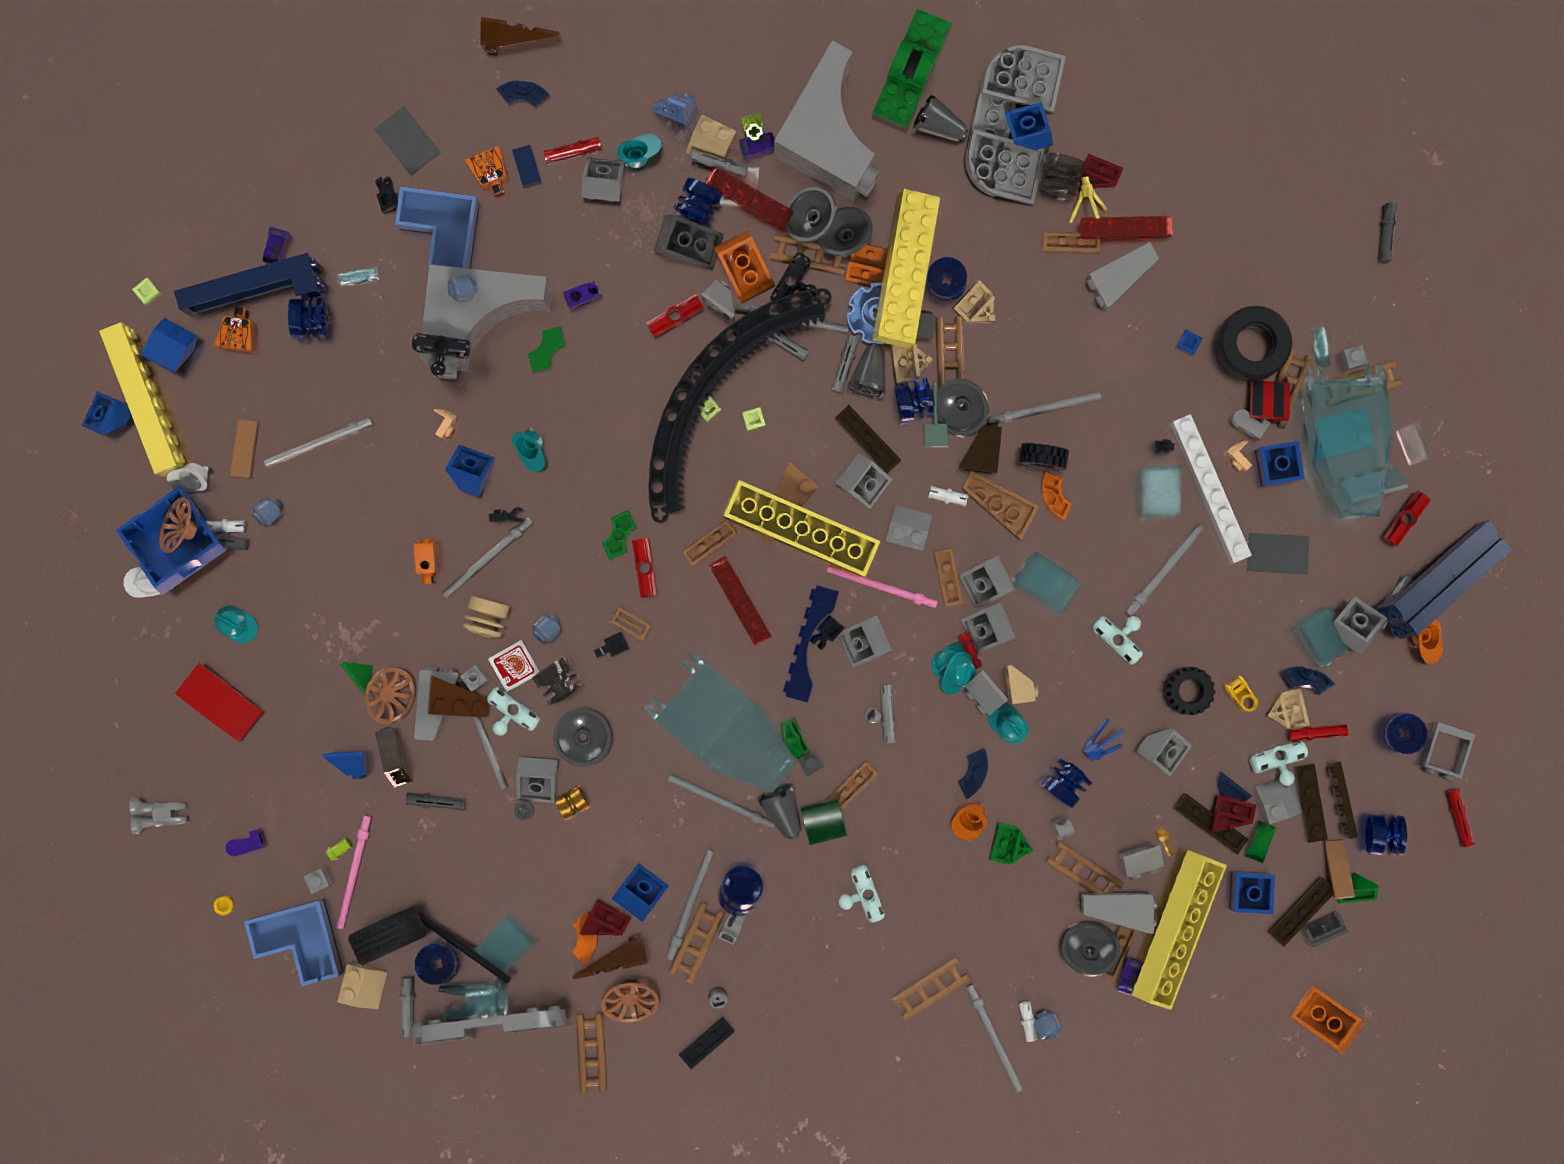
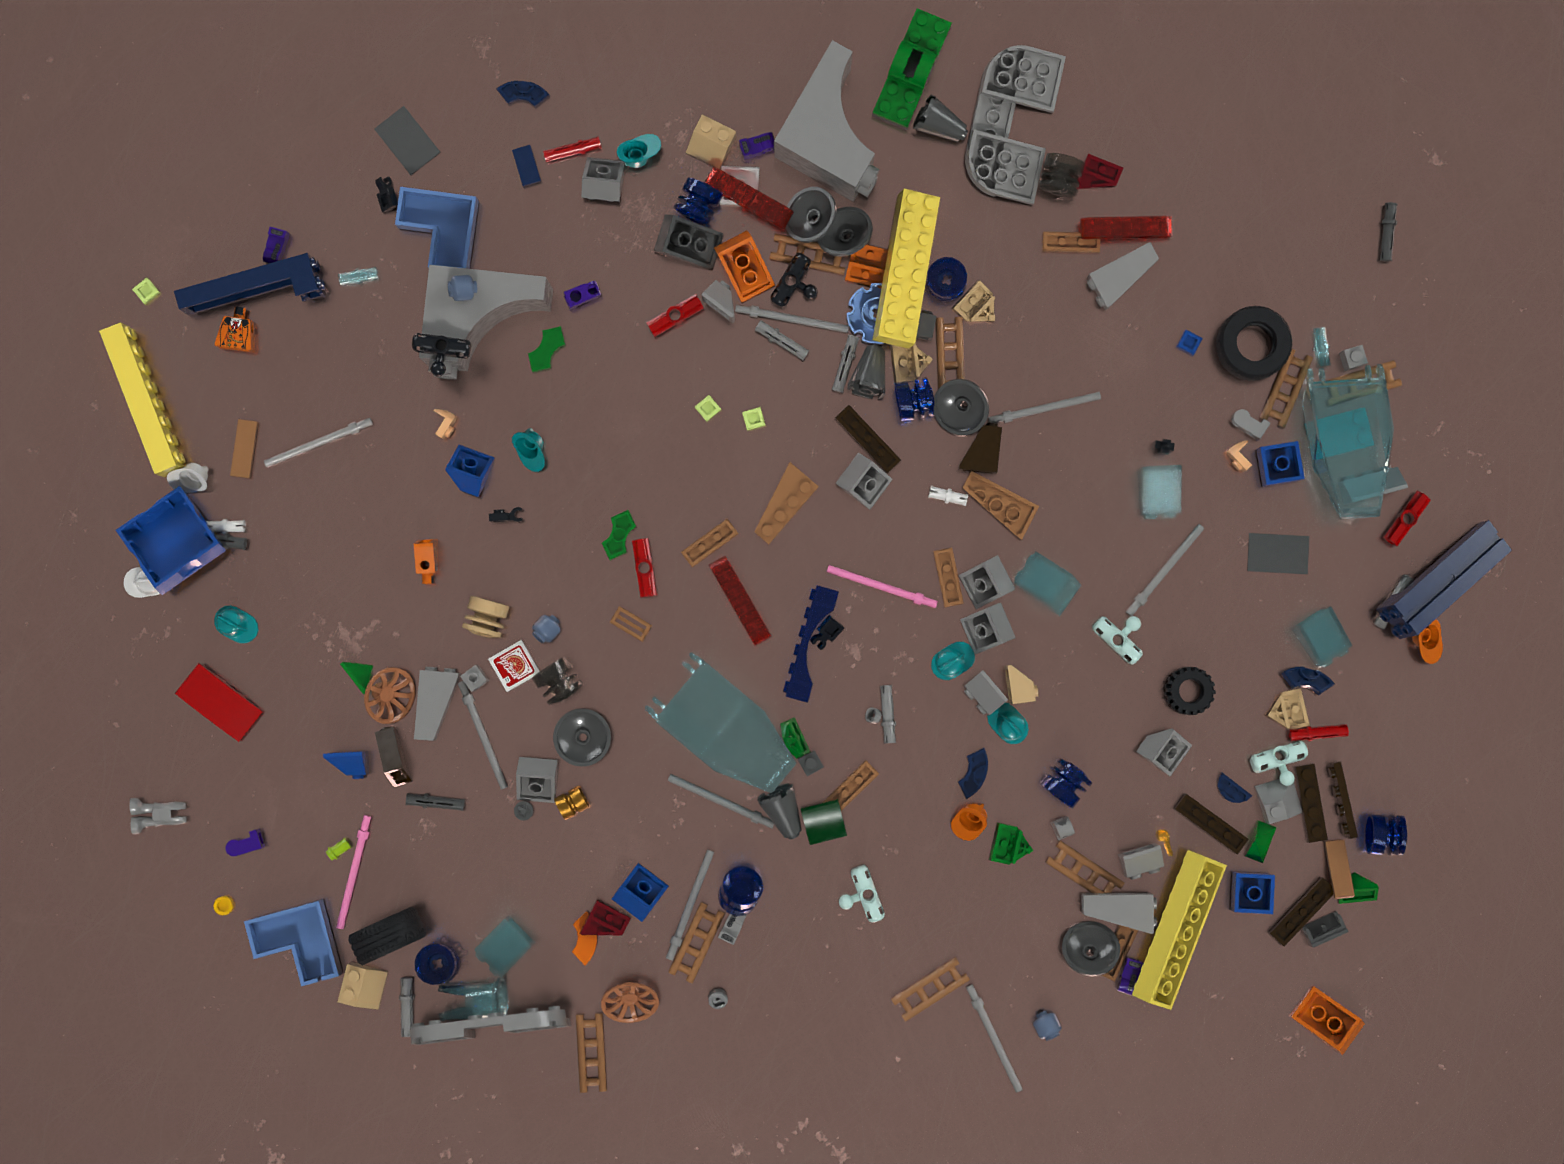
(106, 414): blue slope -> none
(169, 345): blue slope -> none
(183, 529): nougat wheel -> none
(266, 511): sand blue head -> none
(311, 318): clear blue wheel -> none
(318, 880): light grey brick -> none
(454, 701): reddish brown wing -> none
(464, 948): black bar -> none
(489, 169): orange torso -> none
(501, 37): reddish brown wedge -> none
(503, 703): light aqua piece -> none
(514, 533): light grey bar -> none
(614, 644): black plate -> none
(626, 955): reddish brown wedge -> none
(676, 107): medium blue wedge -> none
(706, 1042): black tile -> none
(713, 161): light grey pin -> none
(750, 331): black gear -> none
(753, 126): lime piece -> none
(801, 528): light yellow brick -> none
(864, 641): light grey slope -> none
(908, 528): light grey slope -> none
(935, 433): sand green piece -> none
(957, 673): teal piece -> none
(970, 649): red axle -> none
(1028, 1021): white pin -> none
(1030, 127): blue slope -> none
(1044, 456): black bush -> none
(1053, 495): orange tile -> none
(1087, 191): light yellow plant -> none
(1094, 750): blue plant -> none
(1210, 489): white brick -> none
(1232, 813): dark red wing -> none
(1241, 693): yellow piece -> none
(1270, 400): tile -> none
(1359, 625): light grey slope -> none
(1414, 443): clear slope -> none
(1415, 731): clear blue wheel -> none
(1467, 738): light grey window -> none
(1467, 839): red pin -> none

